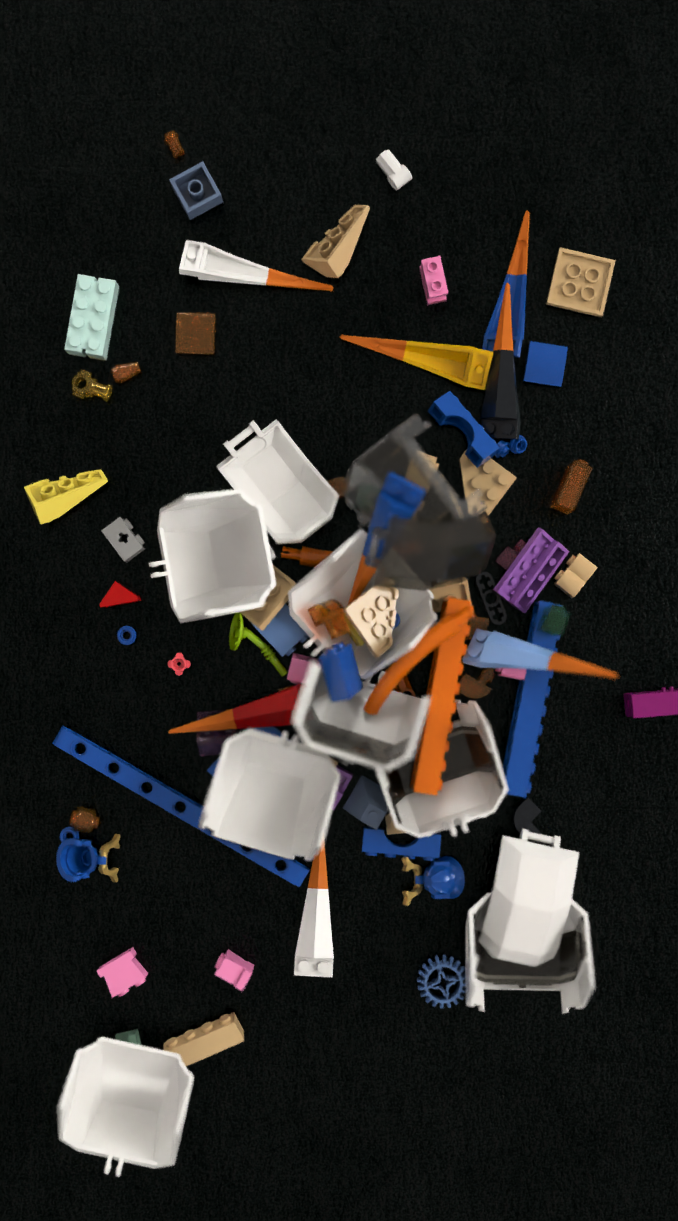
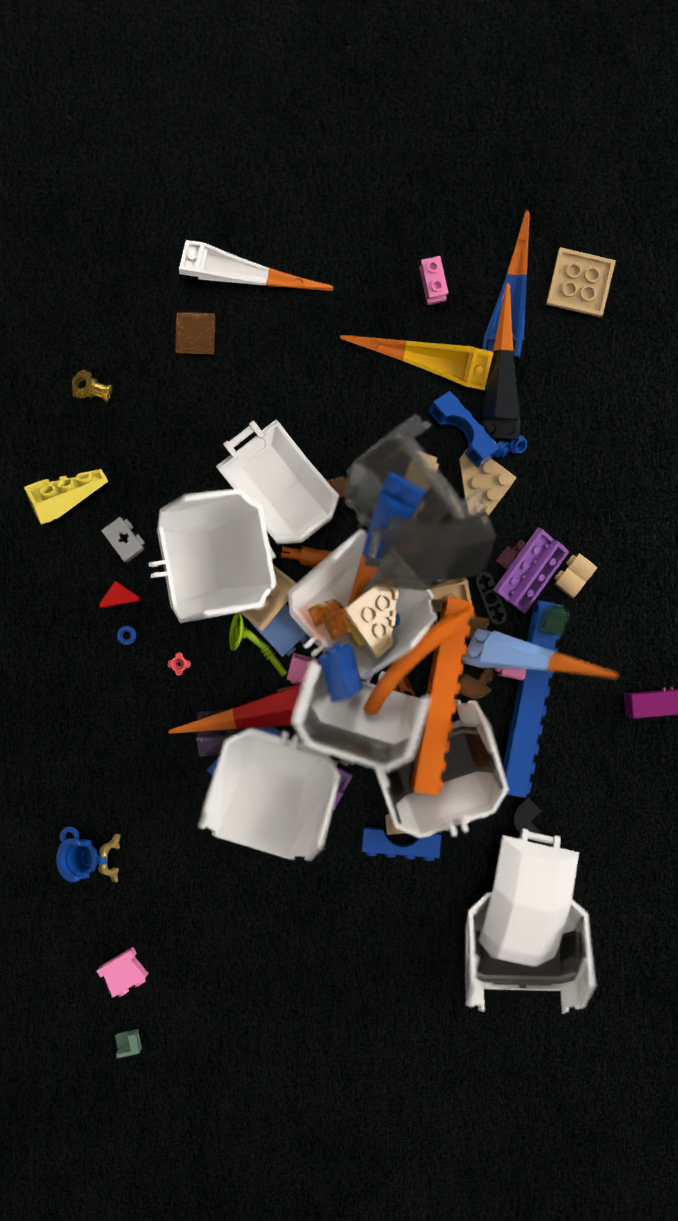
(84, 820): clear orange head -> none
(92, 317): light aqua piece -> none
(125, 371): clear orange cone -> none
(125, 1104): white windscreen -> none
(167, 799): blue beam -> none
(174, 144): clear orange pin -> none
(196, 190): sand blue brick -> none
(207, 1039): tan brick -> none
(234, 969): bright pink hips -> none
(314, 942): white plate -> none
(336, 249): tan wedge -> none
(367, 802): sand blue slope -> none
(396, 173): white piece -> none
(442, 879): blue helmet -> none
(450, 979): medium blue gear -> none
(545, 363): blue slope -> none
(571, 486): clear orange brick -> none

